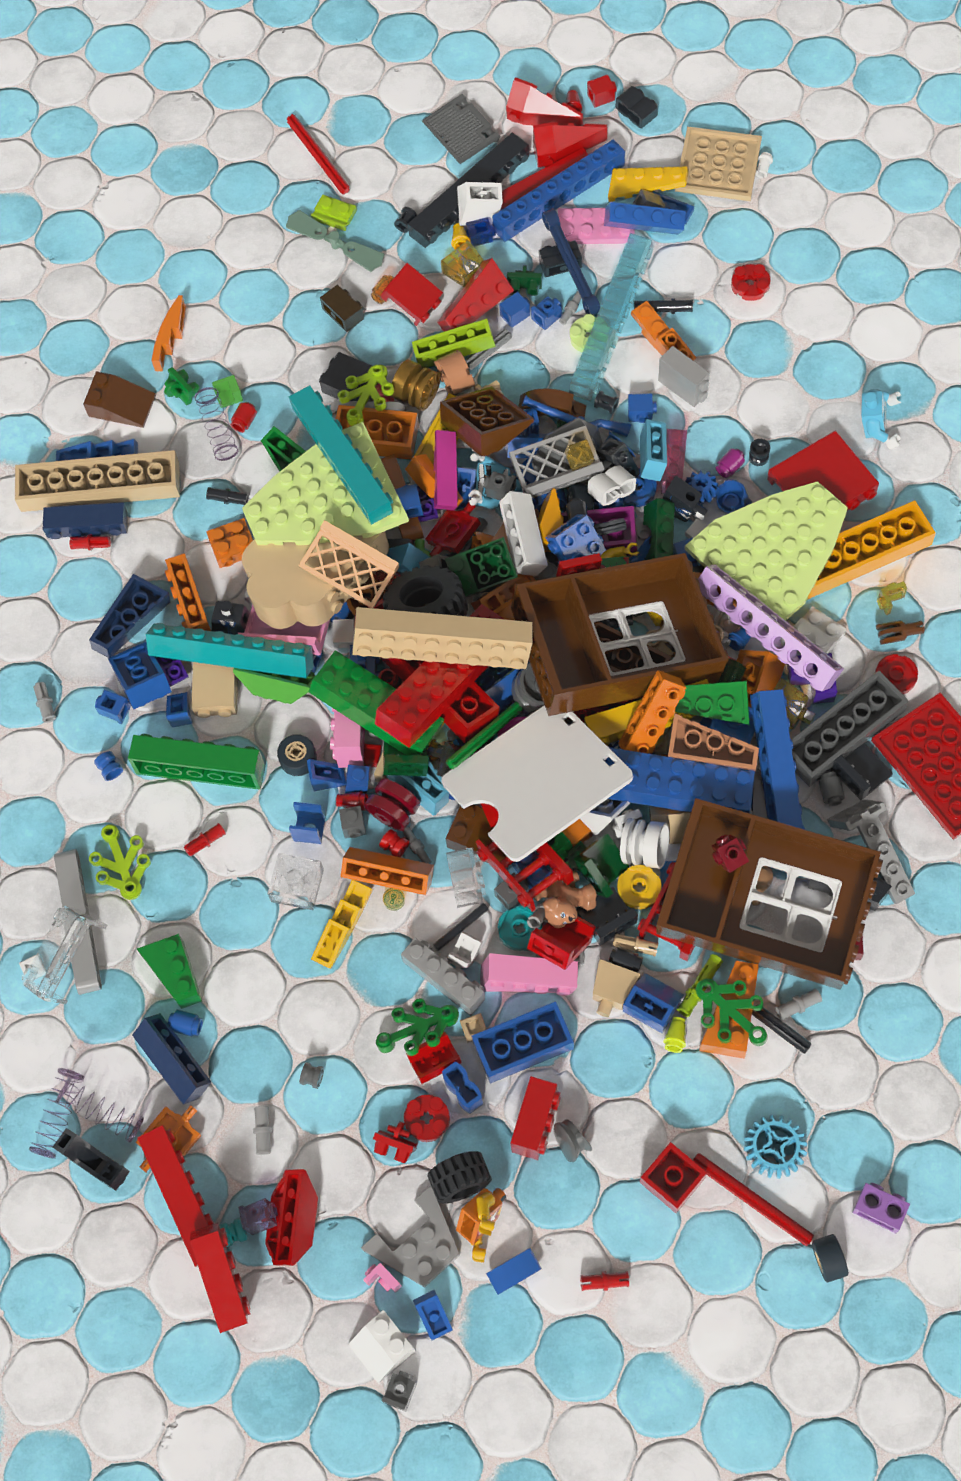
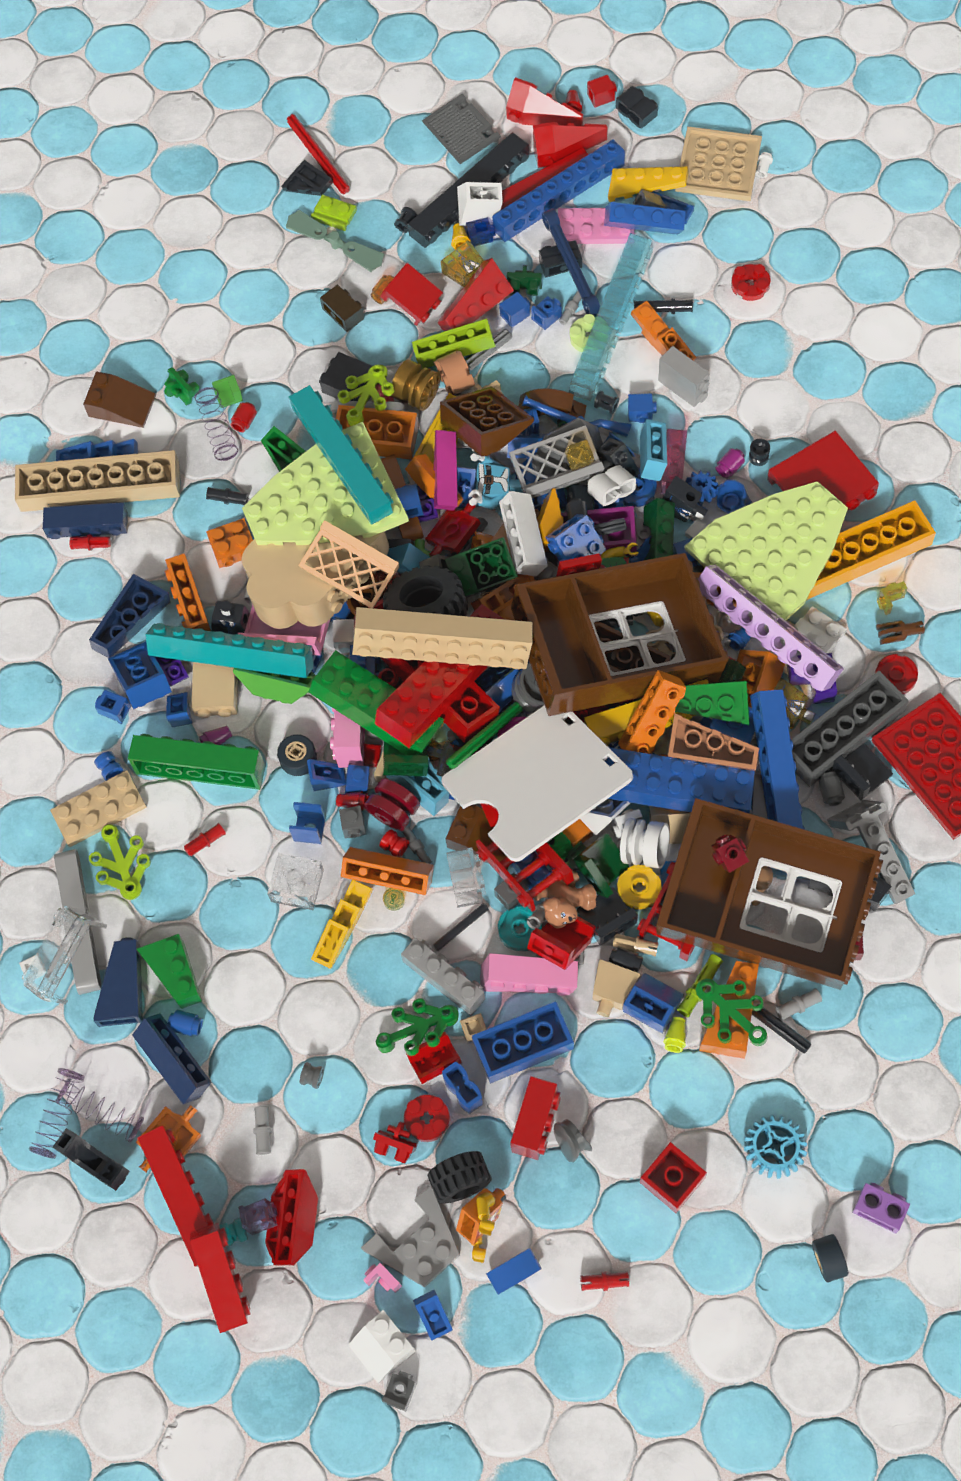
(44, 702): light grey axle -> none
(98, 807): none -> tan plate
(122, 986): none -> dark blue slope
(170, 329): orange slope -> none
(217, 736): none -> magenta cone
(307, 180): none -> black wing
(465, 950): white bracket -> none
(499, 485): dark grey brick -> none
(754, 1200): red axle -> none
(874, 415): medium azure torso -> none

